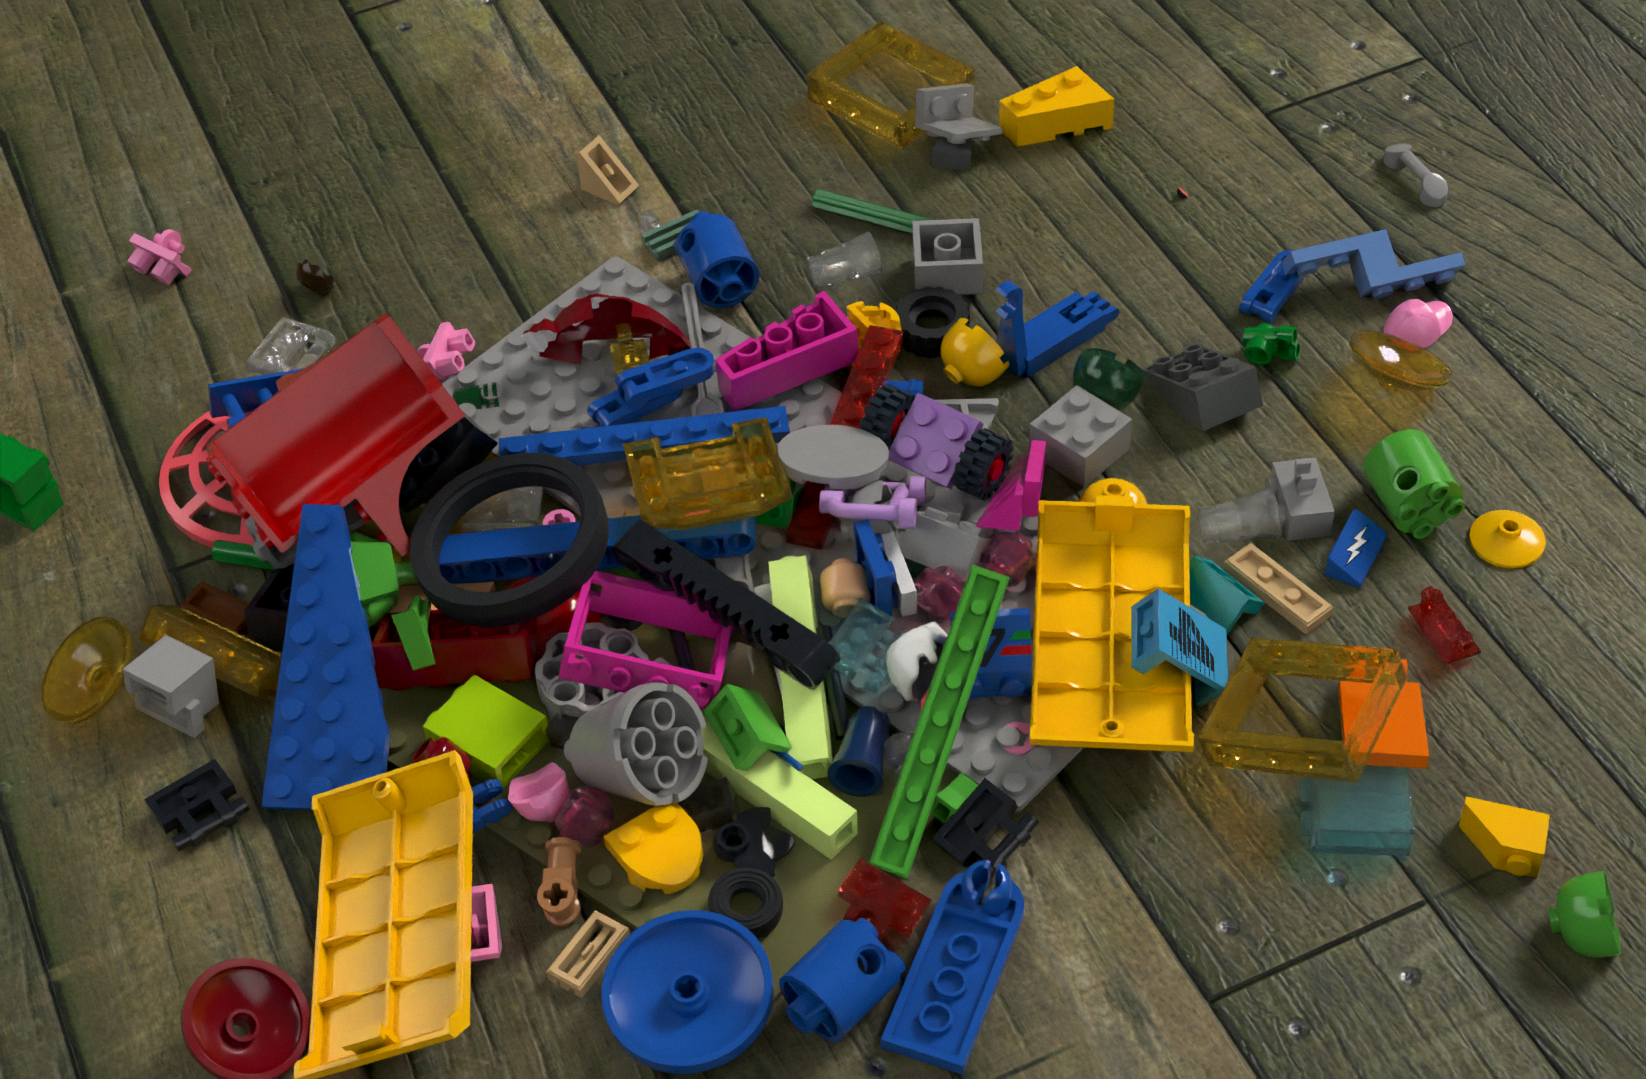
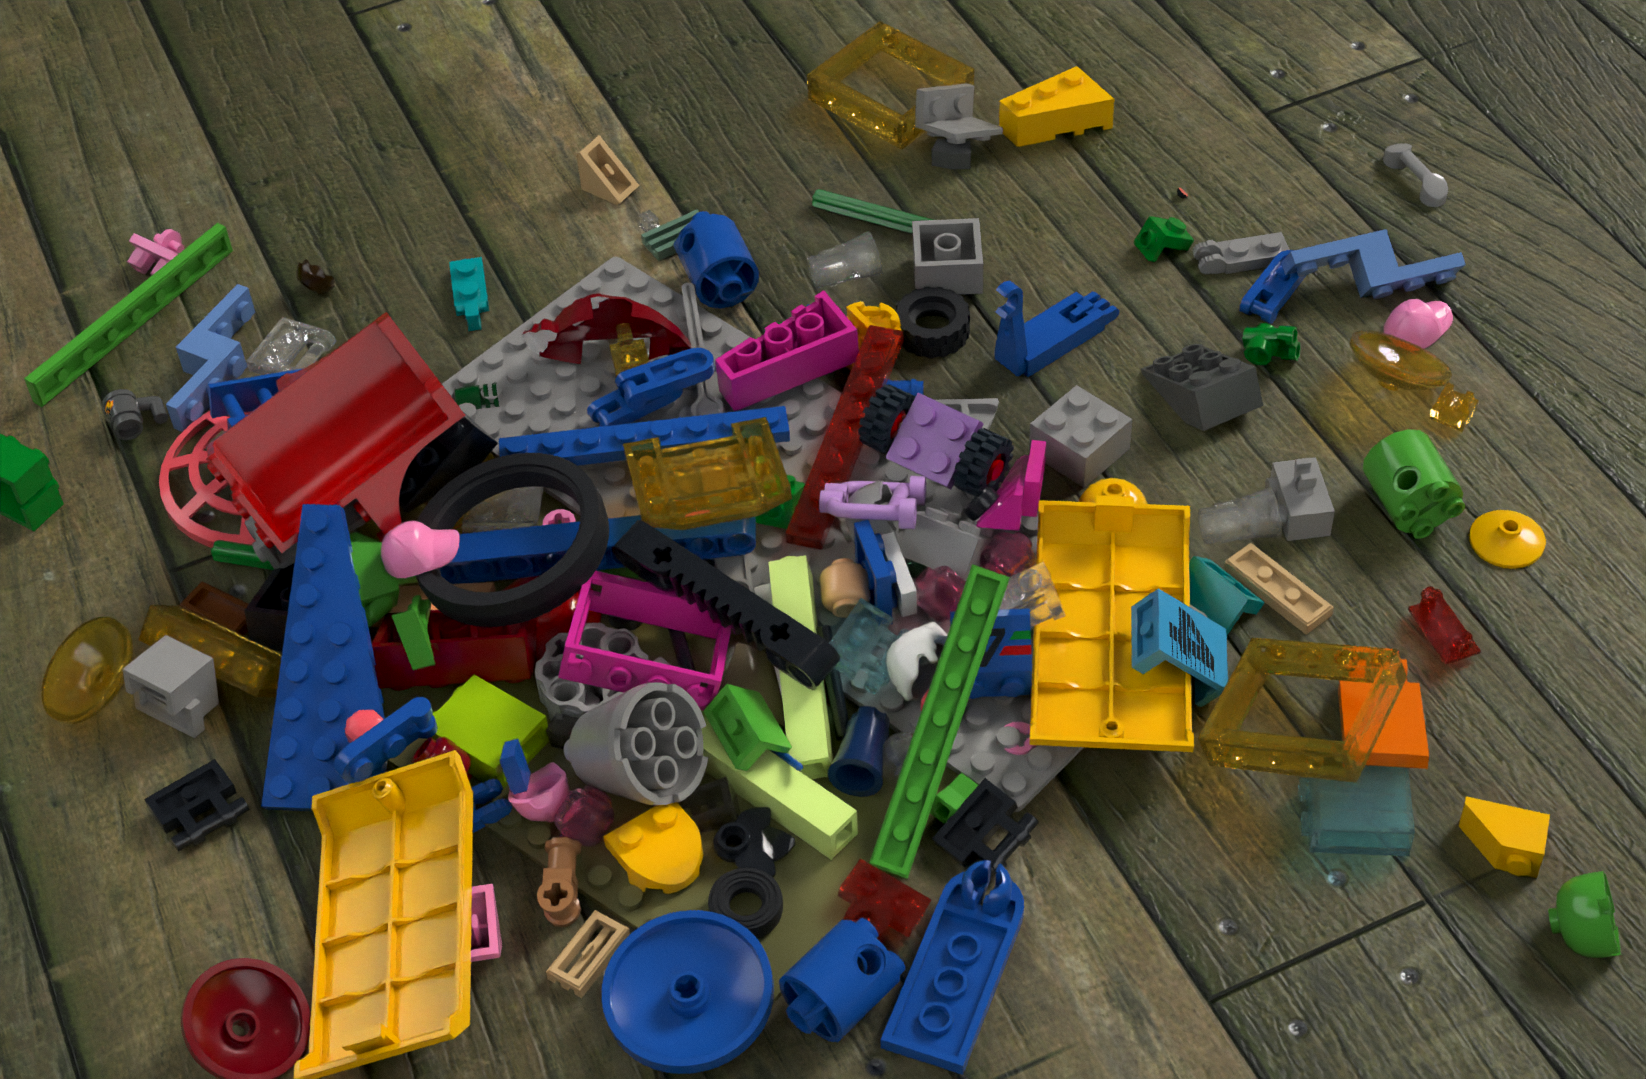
(124, 412): none -> dark grey piece
(128, 315): none -> bright green tile
(210, 356): none -> medium blue bracket
(360, 723): none -> coral tile
(386, 740): none -> blue plate
(417, 549): none -> bright pink piece
(445, 351): bright pink hips -> none
(469, 290): none -> teal hinge
(515, 766): none -> blue tile
(833, 456): light grey tile -> none
(971, 355): yellow cylinder -> none
(981, 503): none -> black tile
(1036, 591): none -> clear plate
(1108, 378): clear green cylinder -> none
(1162, 233): none -> green bracket
(1239, 254): none -> light grey hinge
(1355, 550): blue slope -> none
(1454, 408): none -> clear yellow tile

